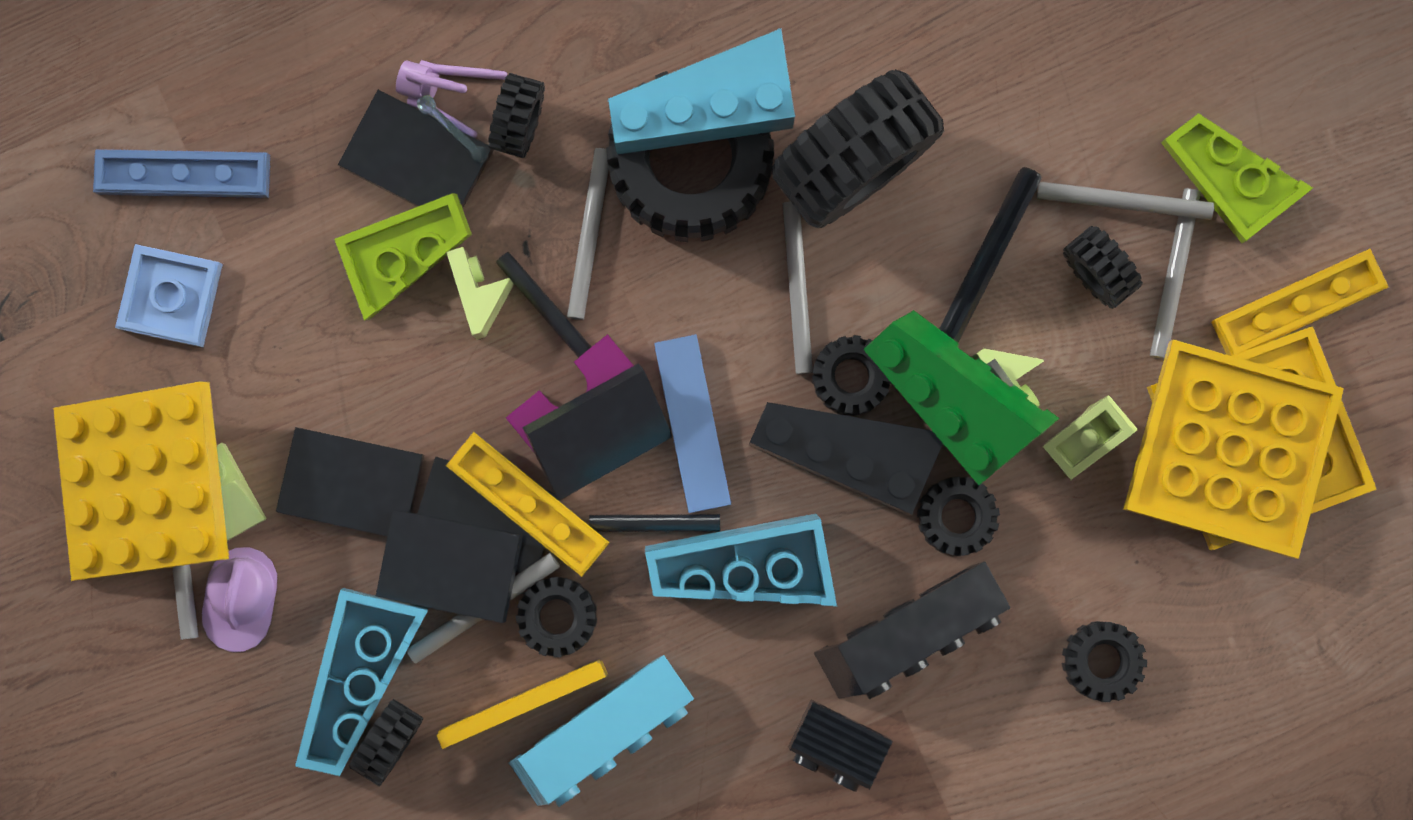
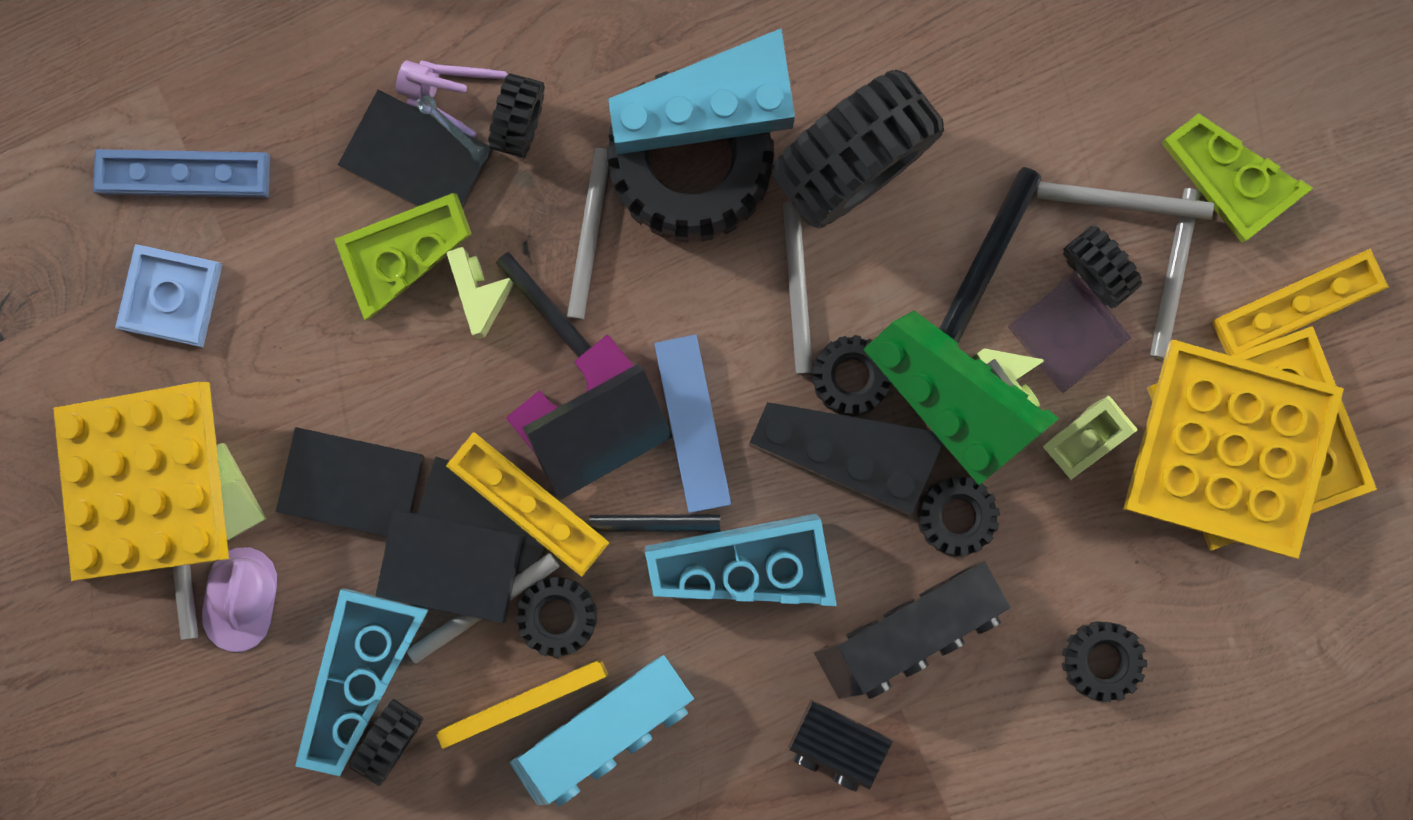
(1069, 332): none -> tile

